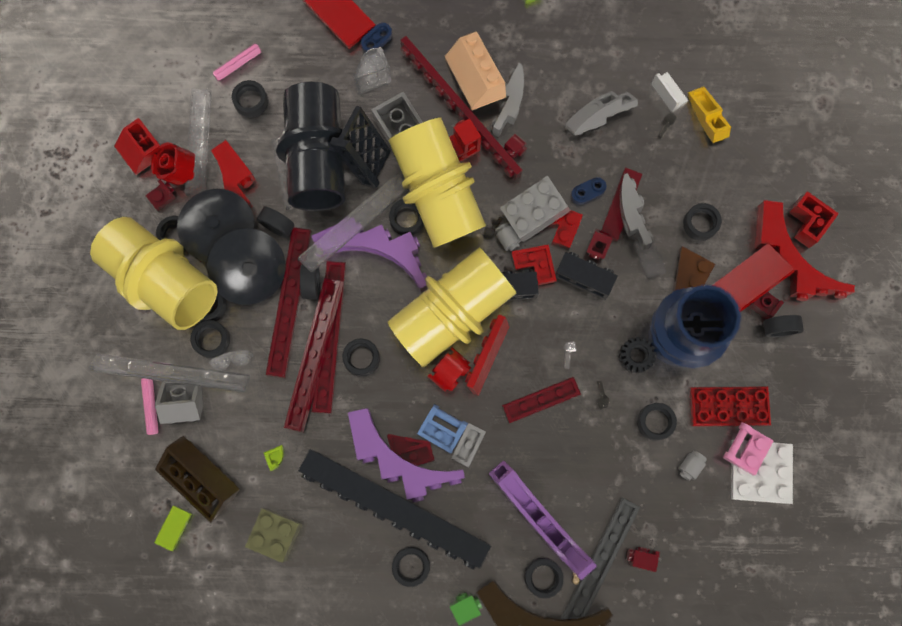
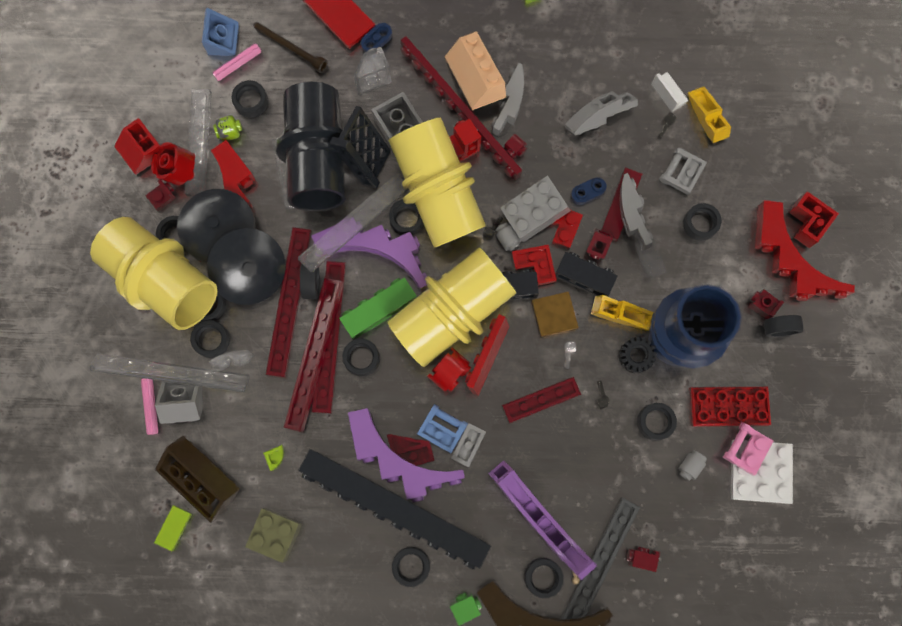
(219, 34): none -> medium blue slope
(227, 128): none -> lime head
(275, 222): black tyre -> none
(318, 63): none -> dark brown piece
(378, 308): none -> bright green brick
(554, 314): none -> pearl gold tile
(621, 312): none -> yellow slope
(689, 173): none -> light grey plate
(692, 269): reddish brown wing -> none
(755, 276): red tile -> none

